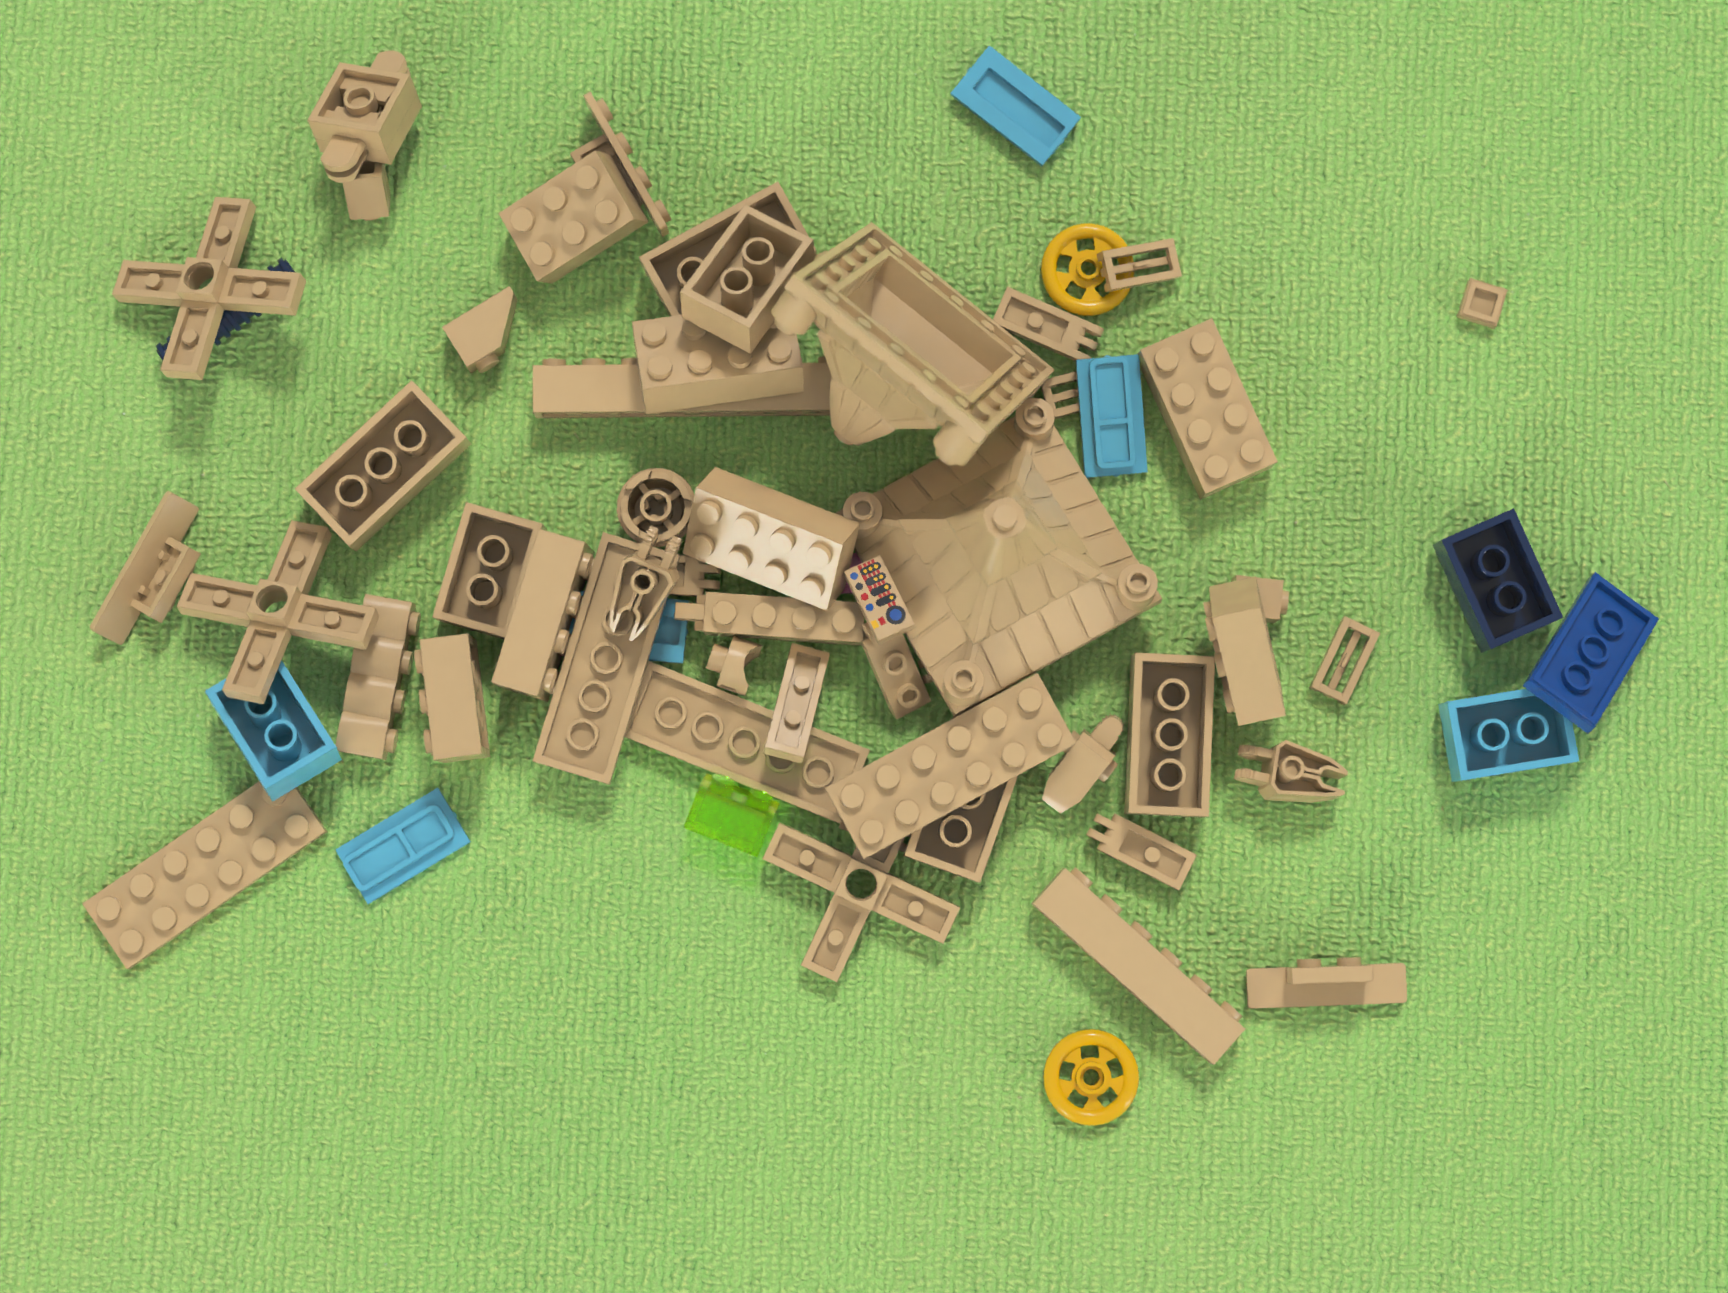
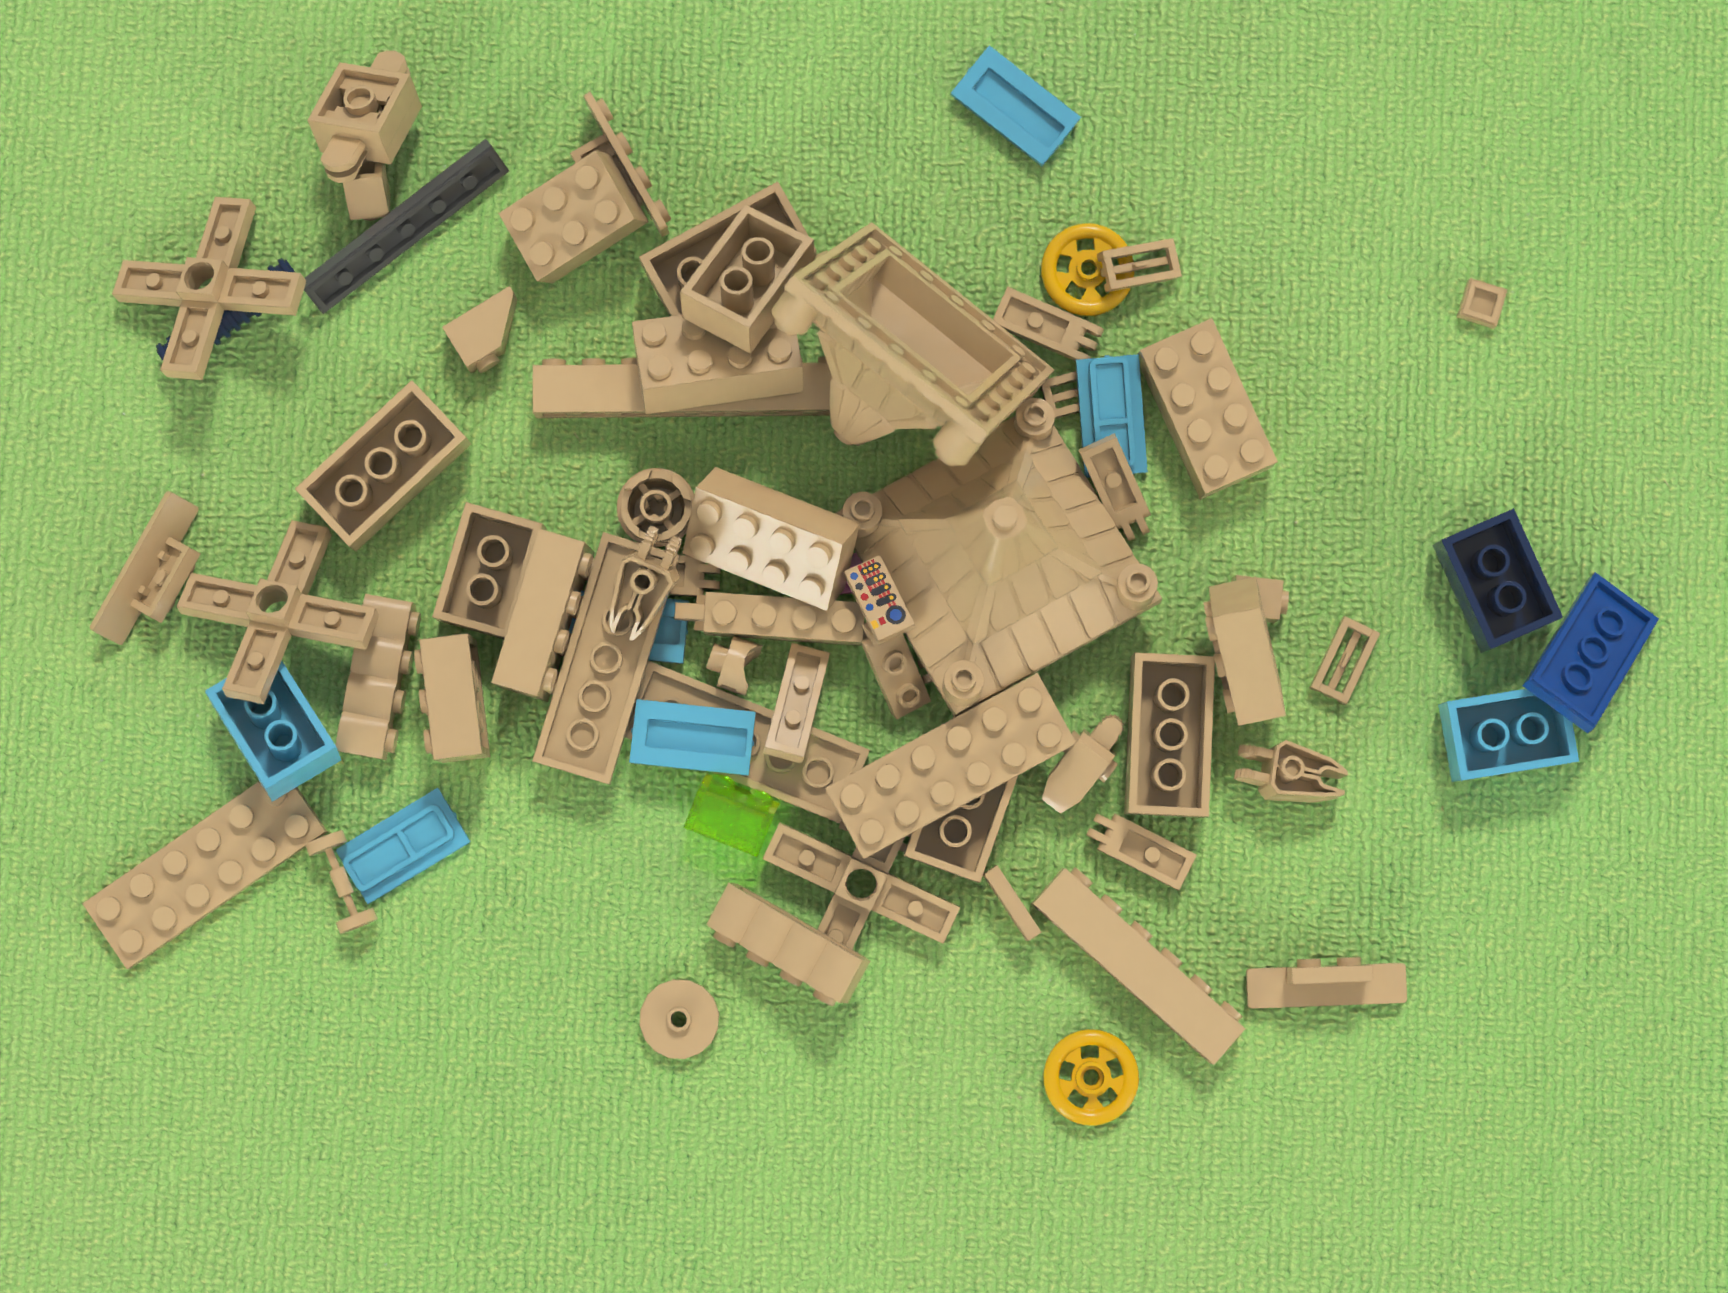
(341, 881): none -> tan wheel
(404, 226): none -> dark grey tile
(692, 737): none -> medium azure piece
(700, 1013): none -> tan plate
(788, 943): none -> tan brick
(1012, 903): none -> tan tile
(1116, 484): none -> tan hinge

